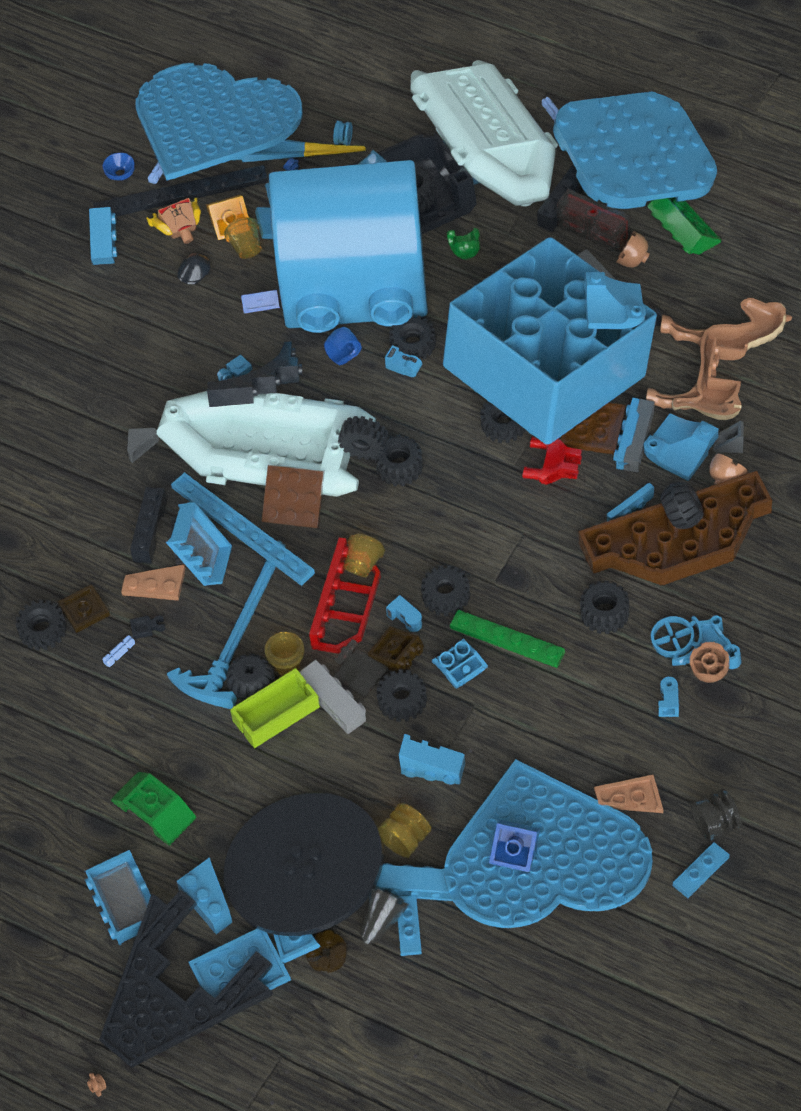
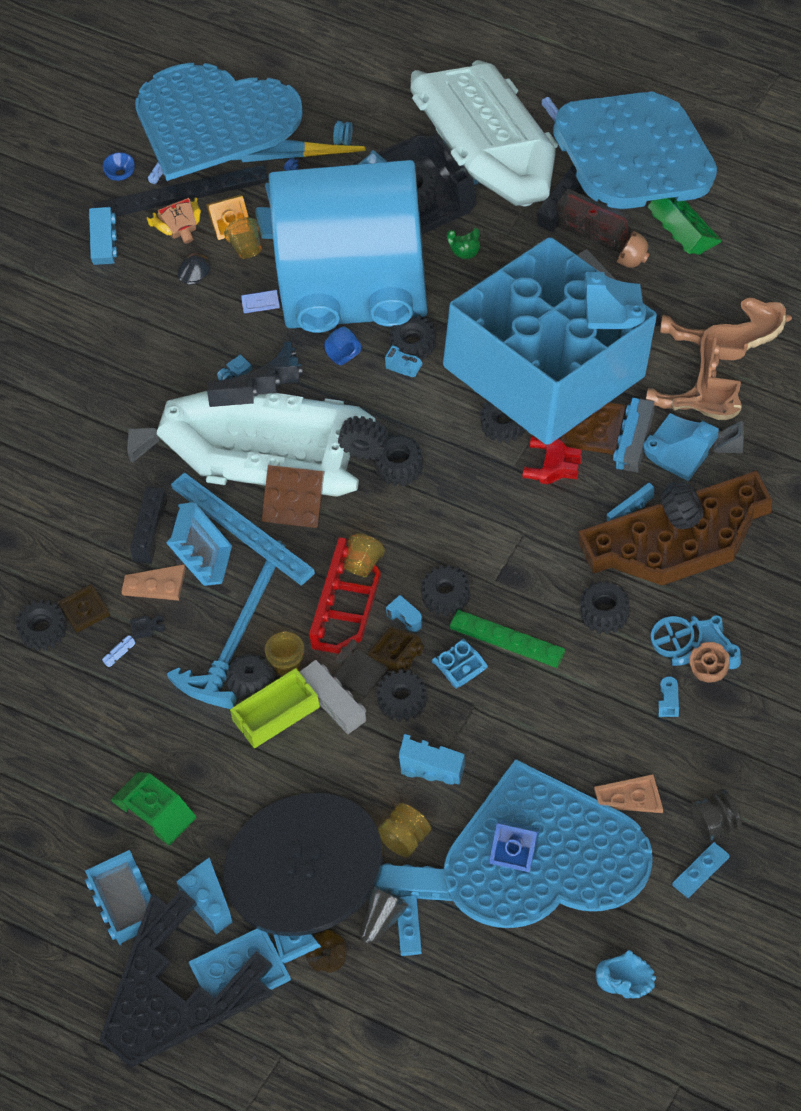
(96, 1084): nougat plate -> none
(625, 976): none -> dark azure hair
(724, 469): nougat cylinder -> none

